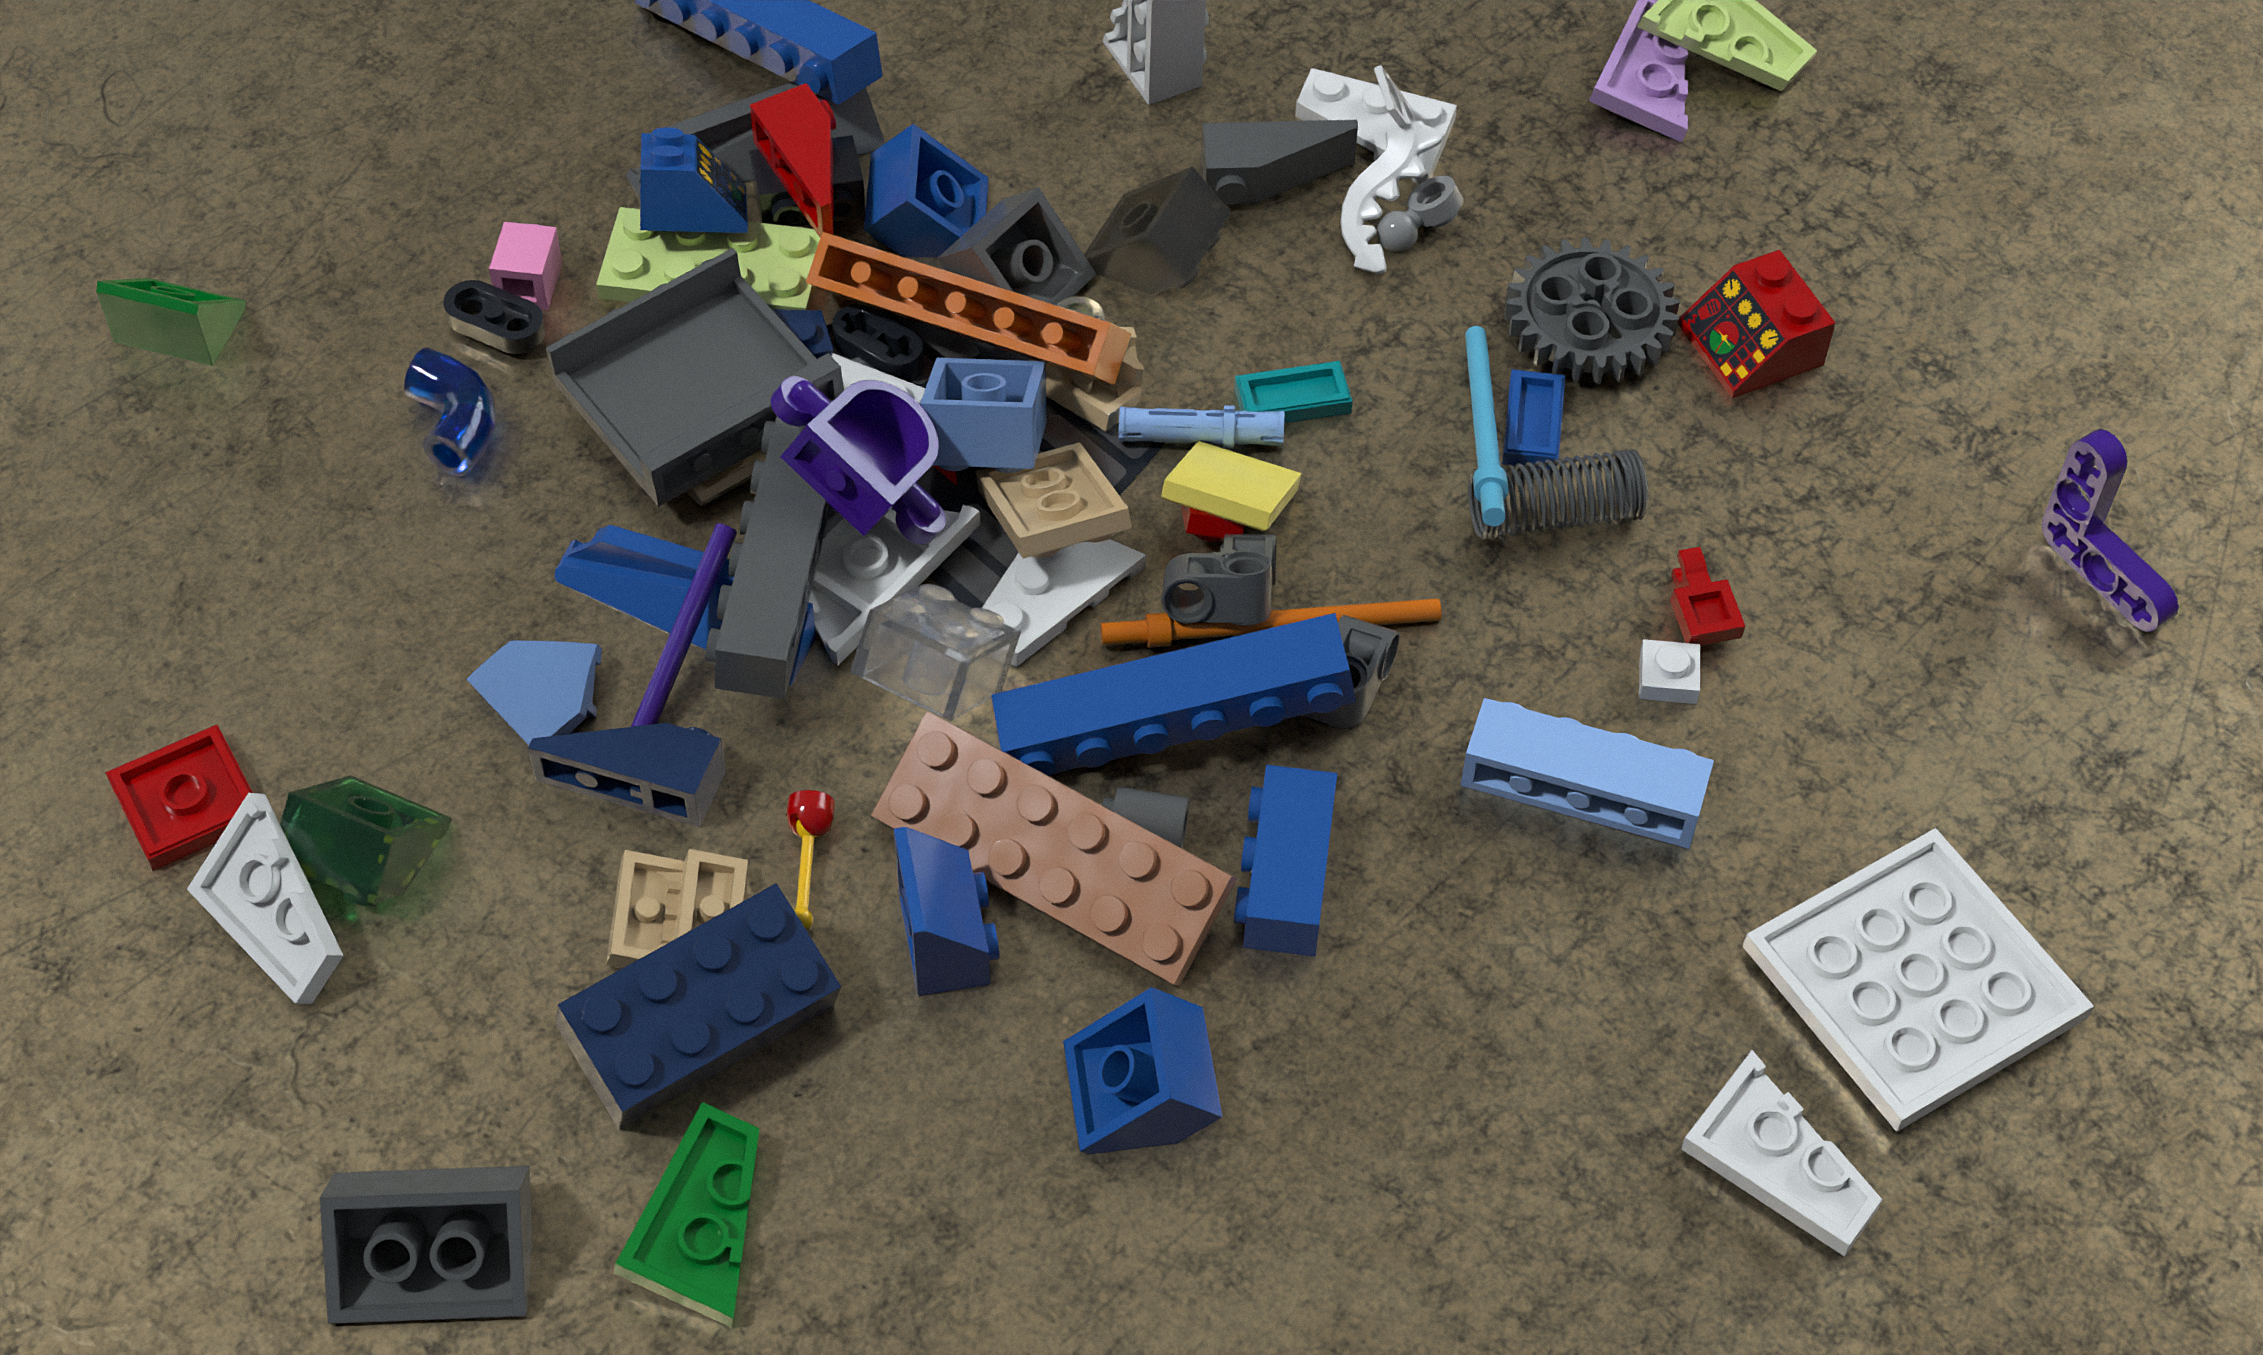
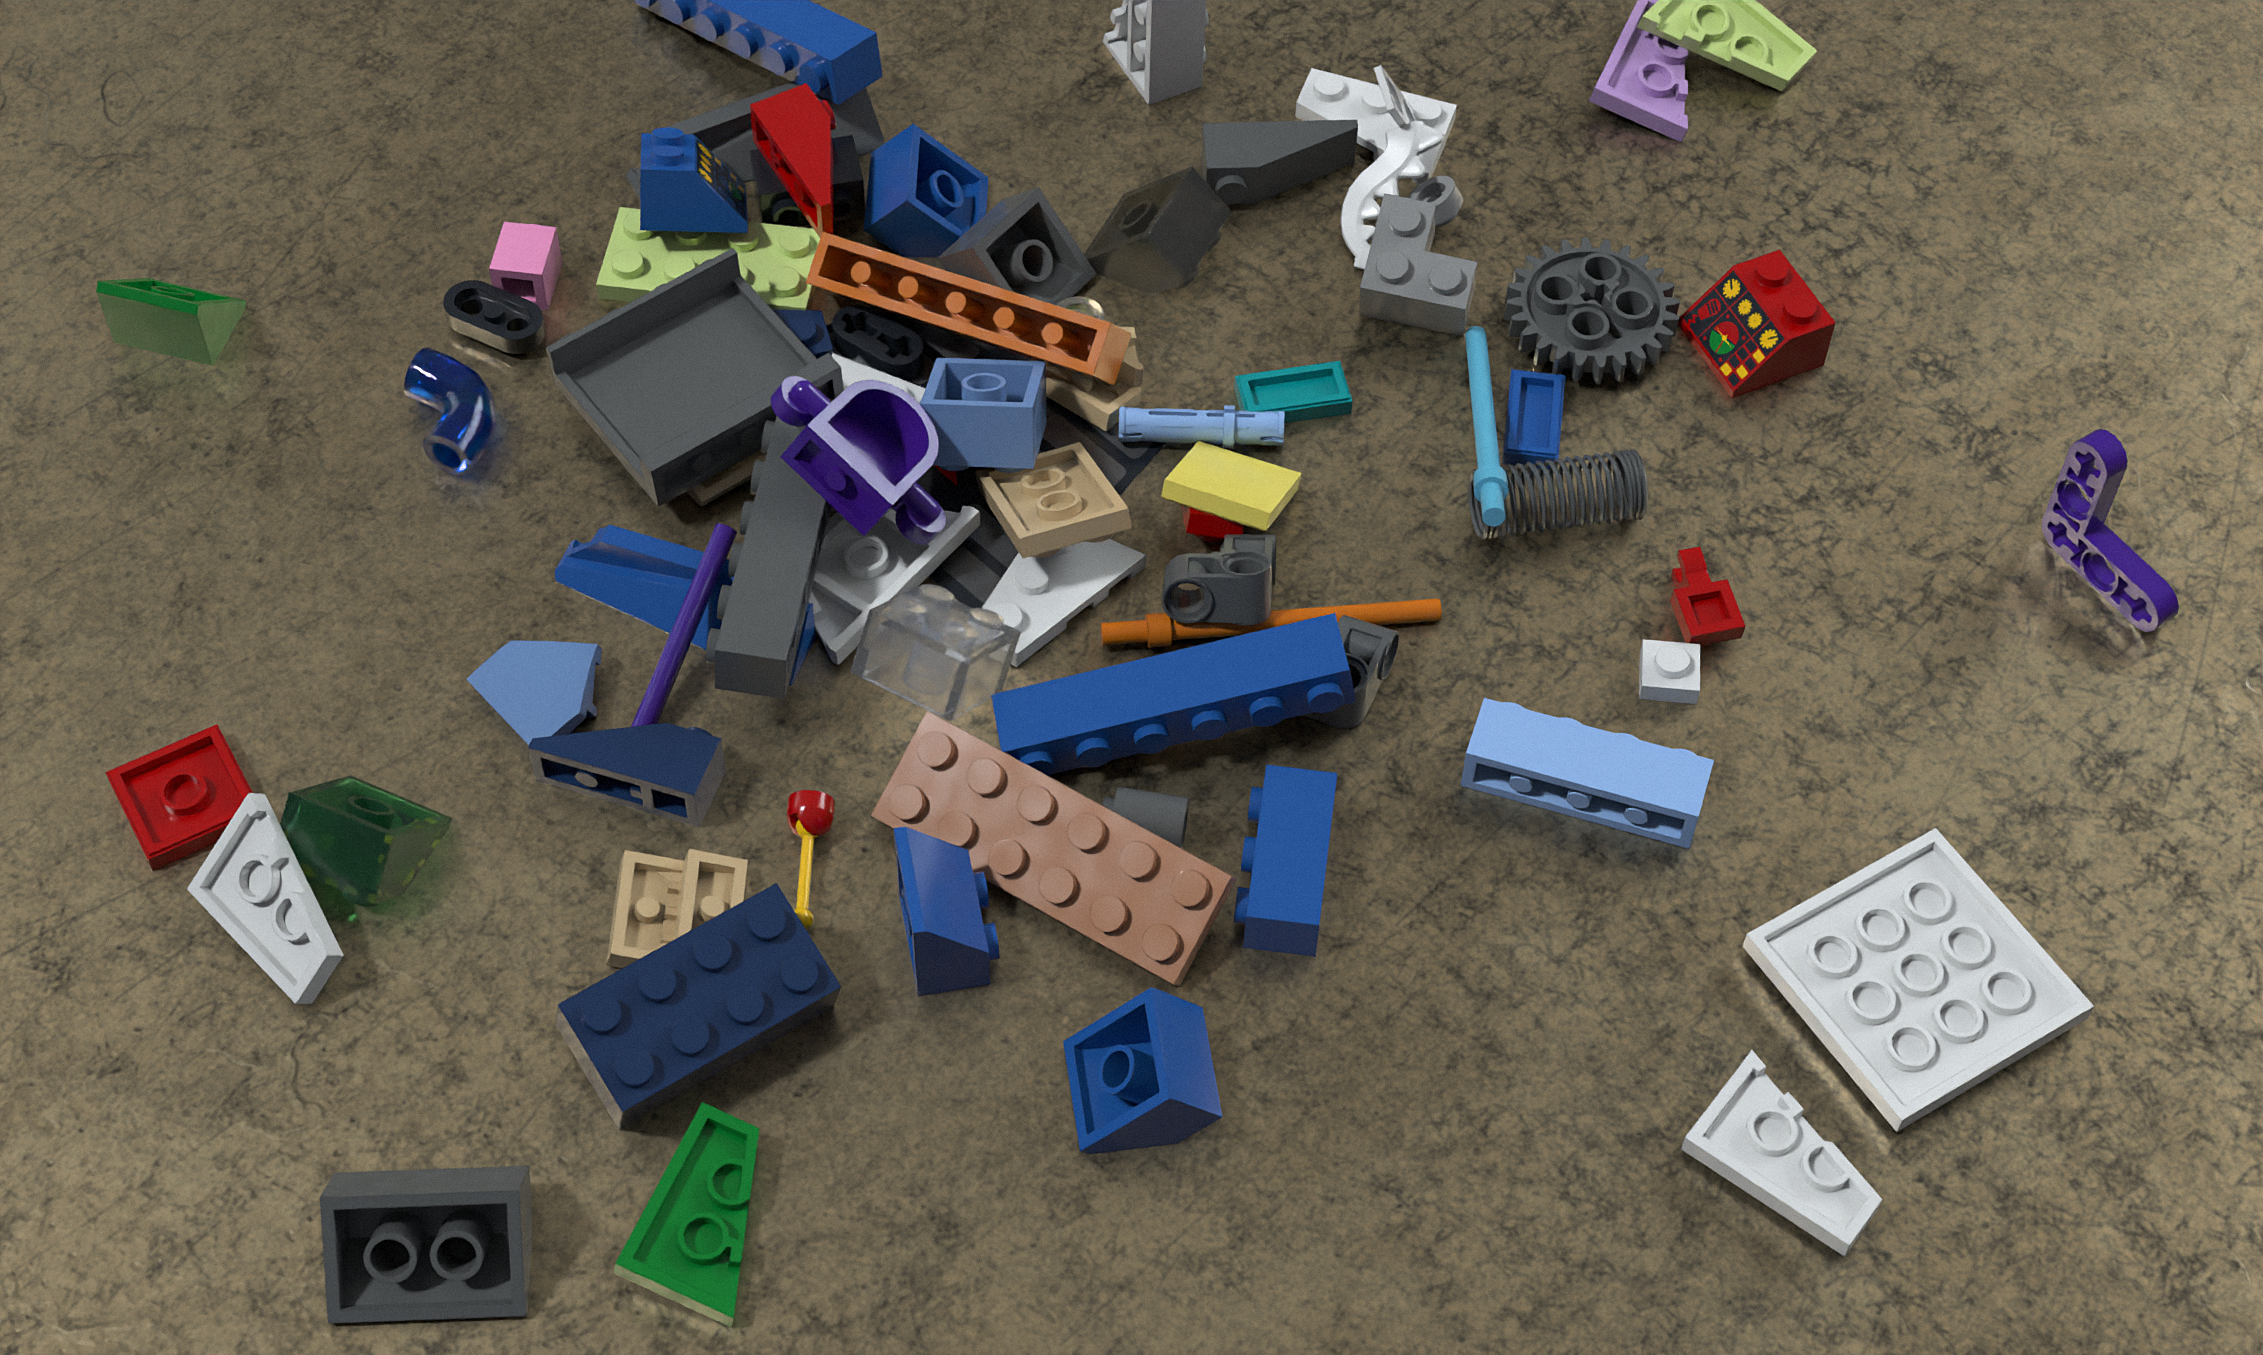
(1407, 280): none -> light grey brick

